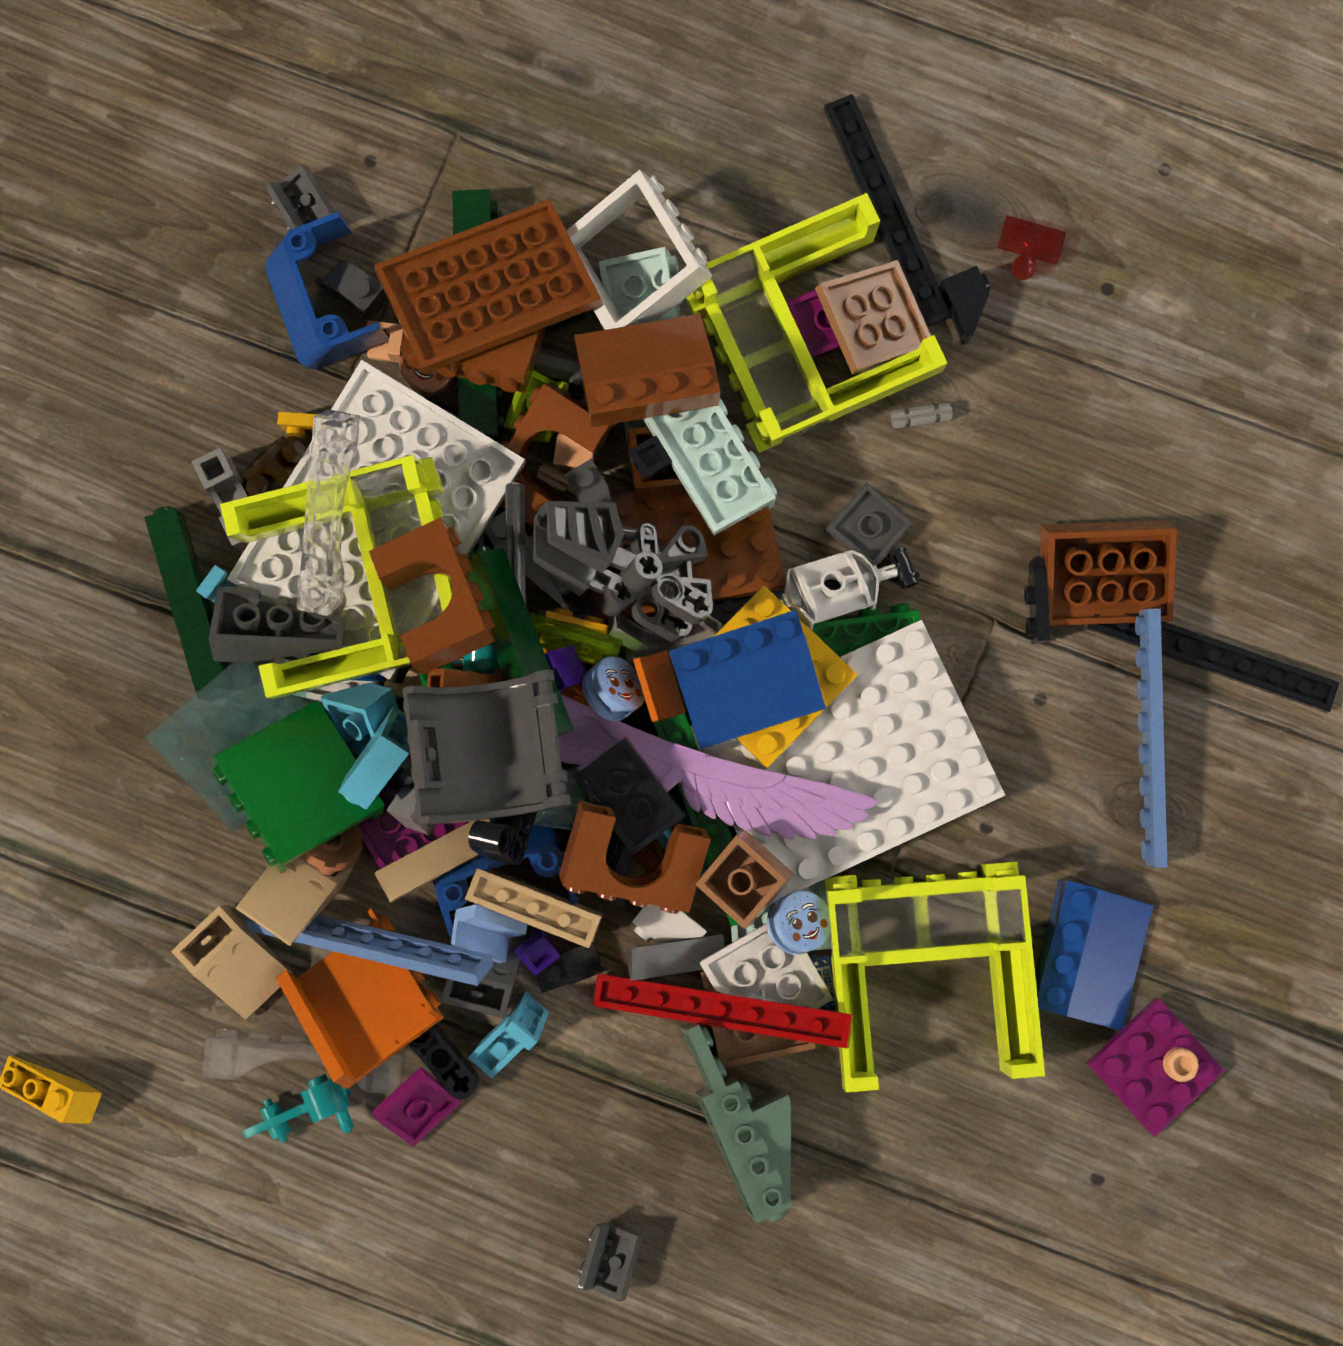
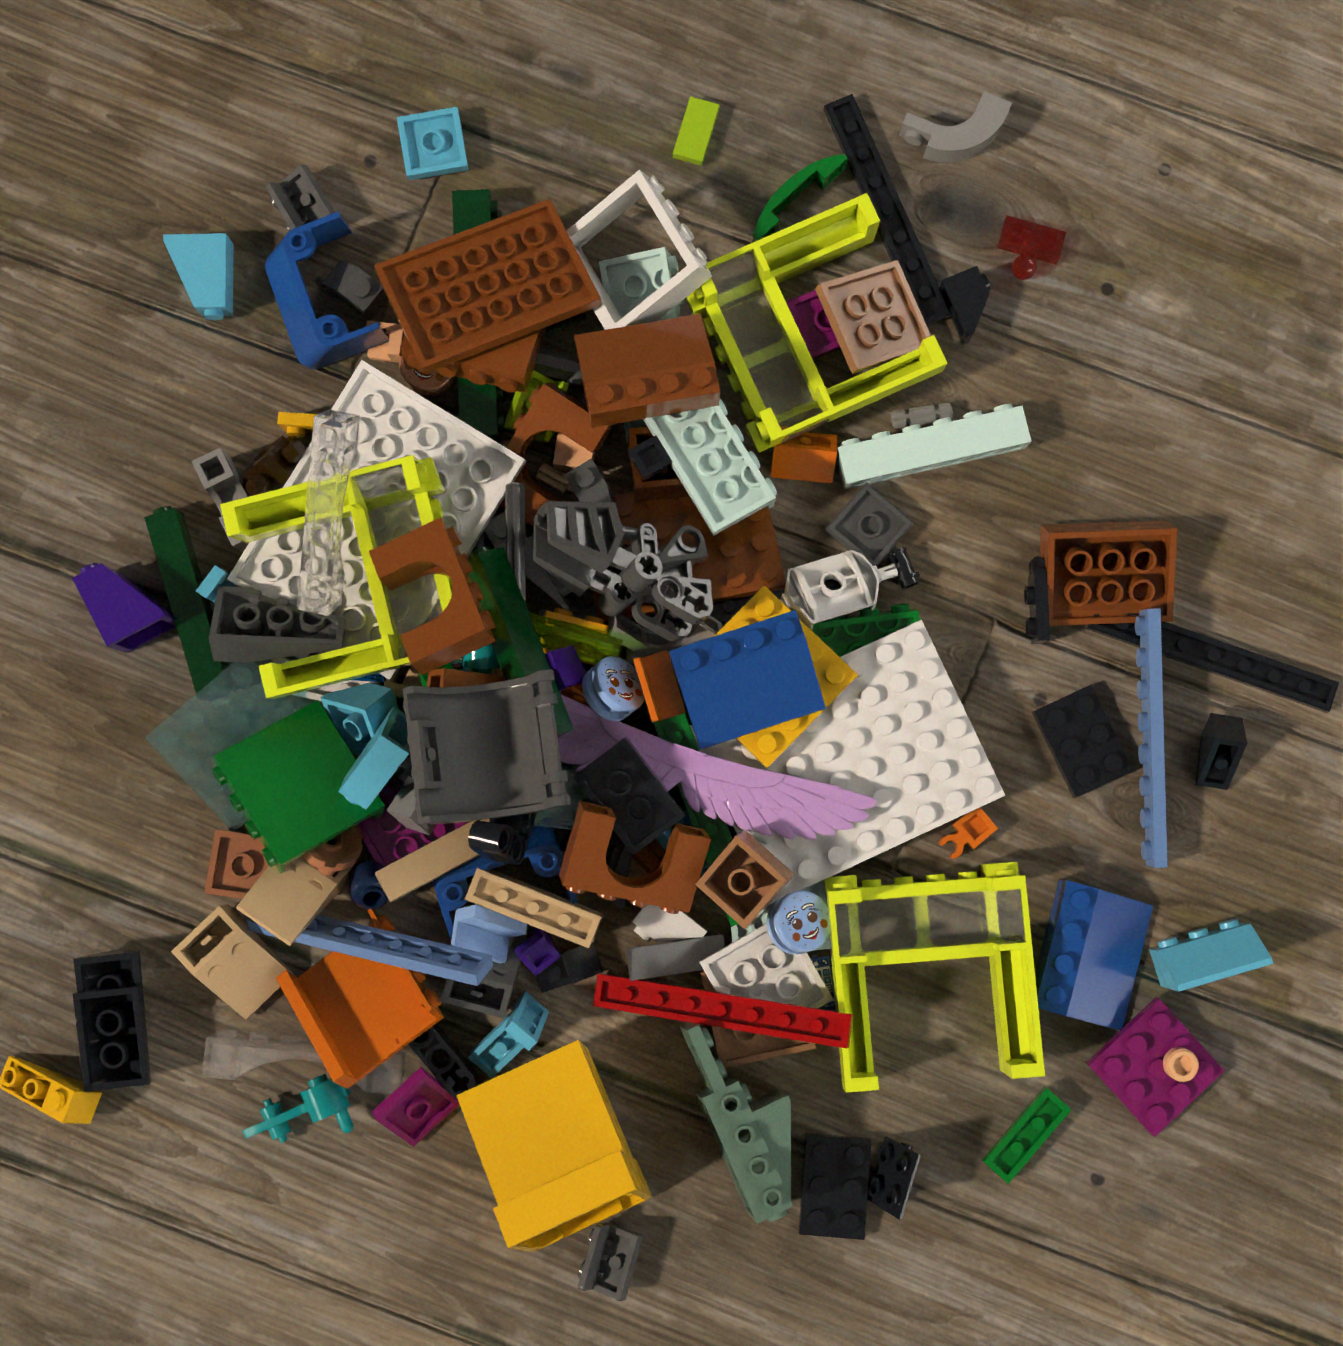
(111, 1020): none -> black slope
(121, 609): none -> dark purple slope
(205, 270): none -> medium azure slope
(234, 864): none -> nougat plate
(365, 887): none -> dark blue head
(432, 143): none -> medium azure plate
(552, 1148): none -> yellow piece
(696, 131): none -> lime tile
(805, 458): none -> orange panel
(820, 172): none -> green slope
(834, 1186): none -> black plate
(893, 1177): none -> black hinge
(932, 446): none -> light aqua brick
(962, 140): none -> light grey arch
(971, 829): none -> orange plate
(1026, 1135): none -> green plate
(1082, 741): none -> black plate
(1209, 955): none -> medium azure slope
(1220, 751): none -> black slope

